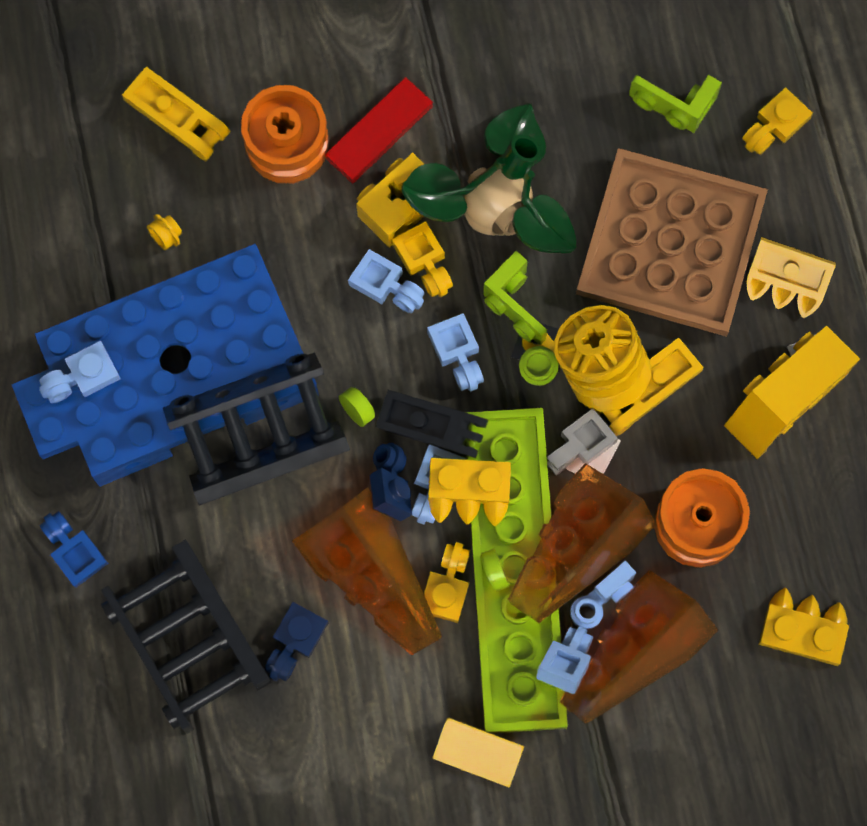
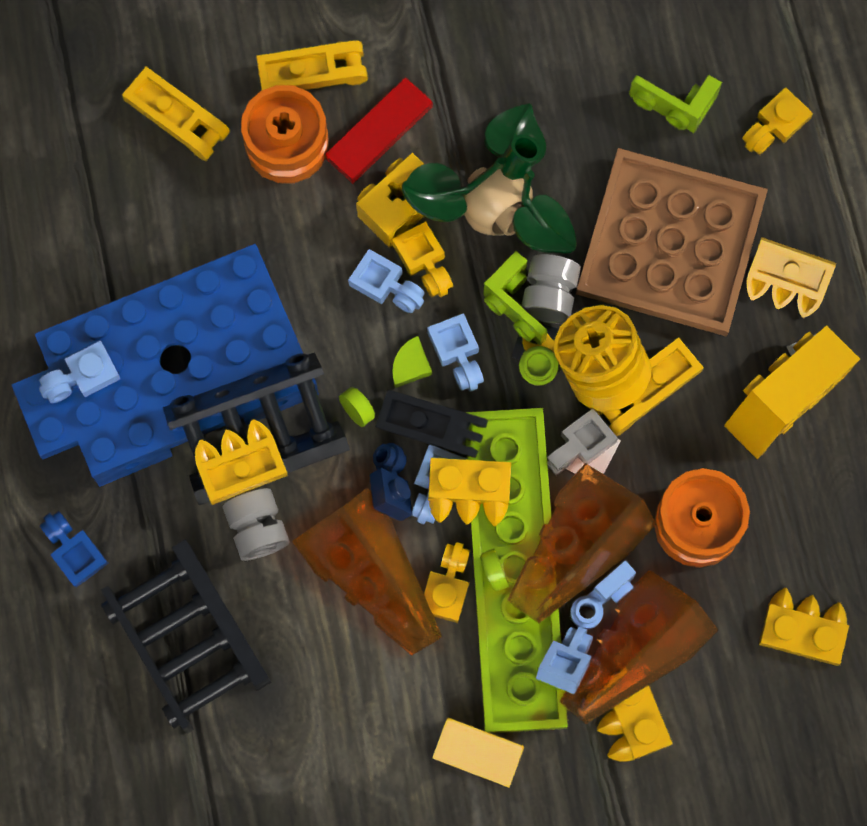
(165, 231): yellow plate -> none
(240, 465): none -> yellow plate
(256, 524): none -> light grey wheel
(299, 633): dark blue plate -> none
(313, 66): none -> yellow plate
(410, 363): none -> lime tile
(551, 283): none -> light grey wheel
(640, 725): none -> yellow plate

